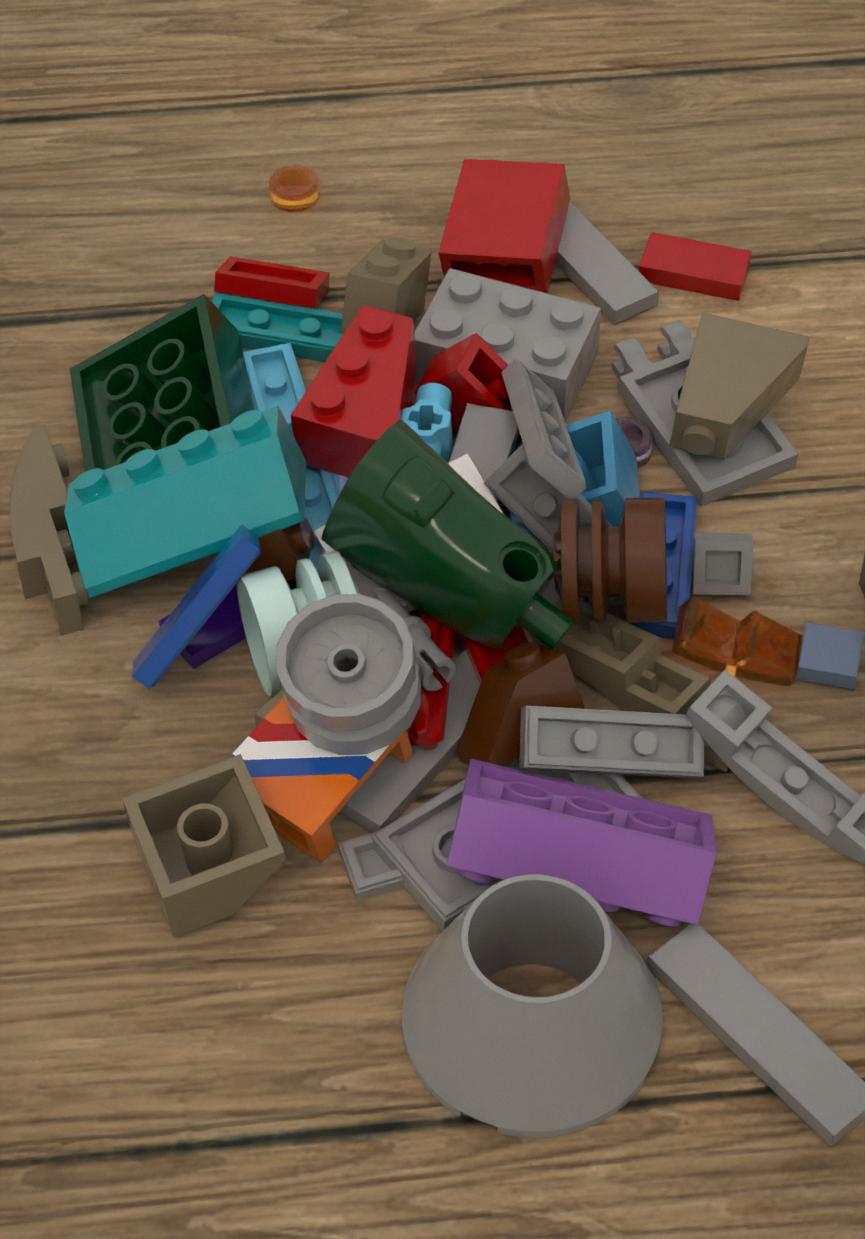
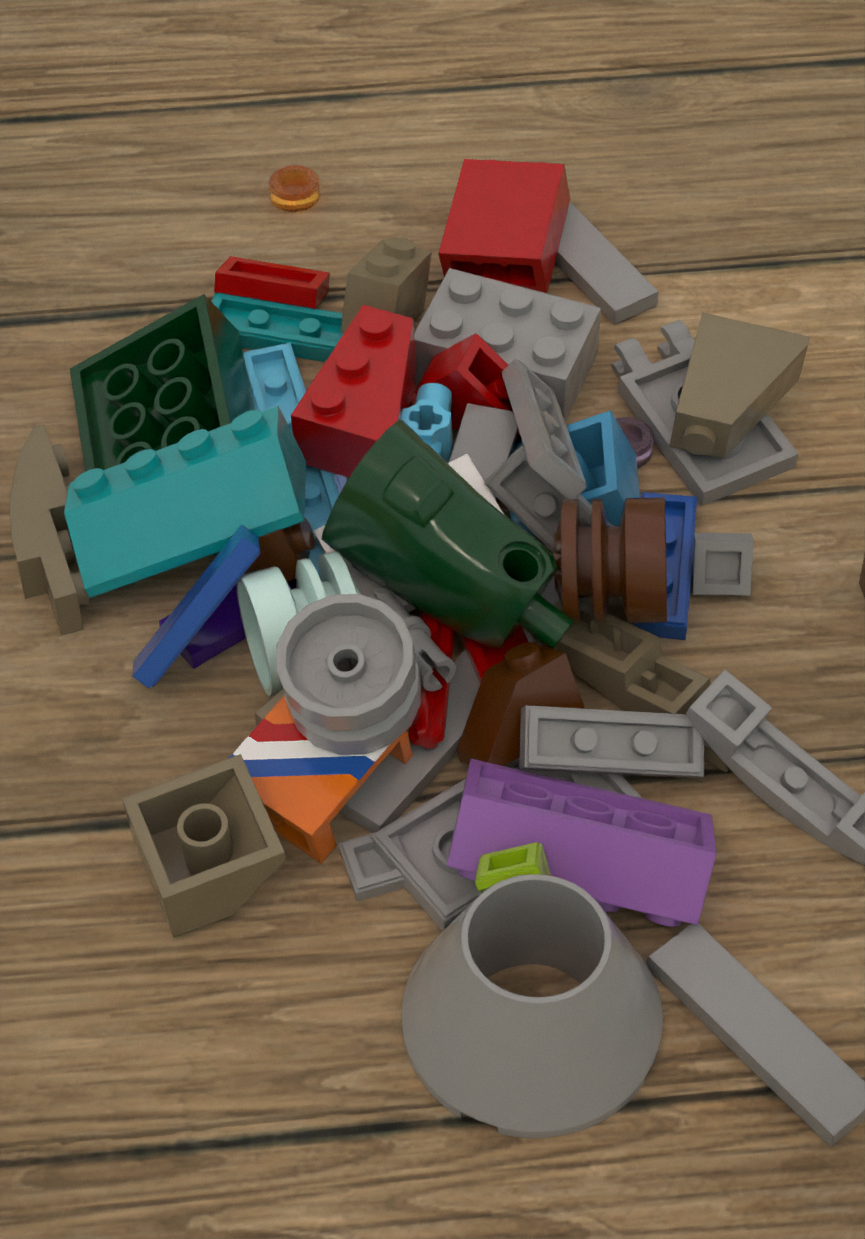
(510, 863): none -> lime slope
(695, 266): red tile -> none
(746, 648): clear orange slope -> none
(830, 655): sand blue tile -> none

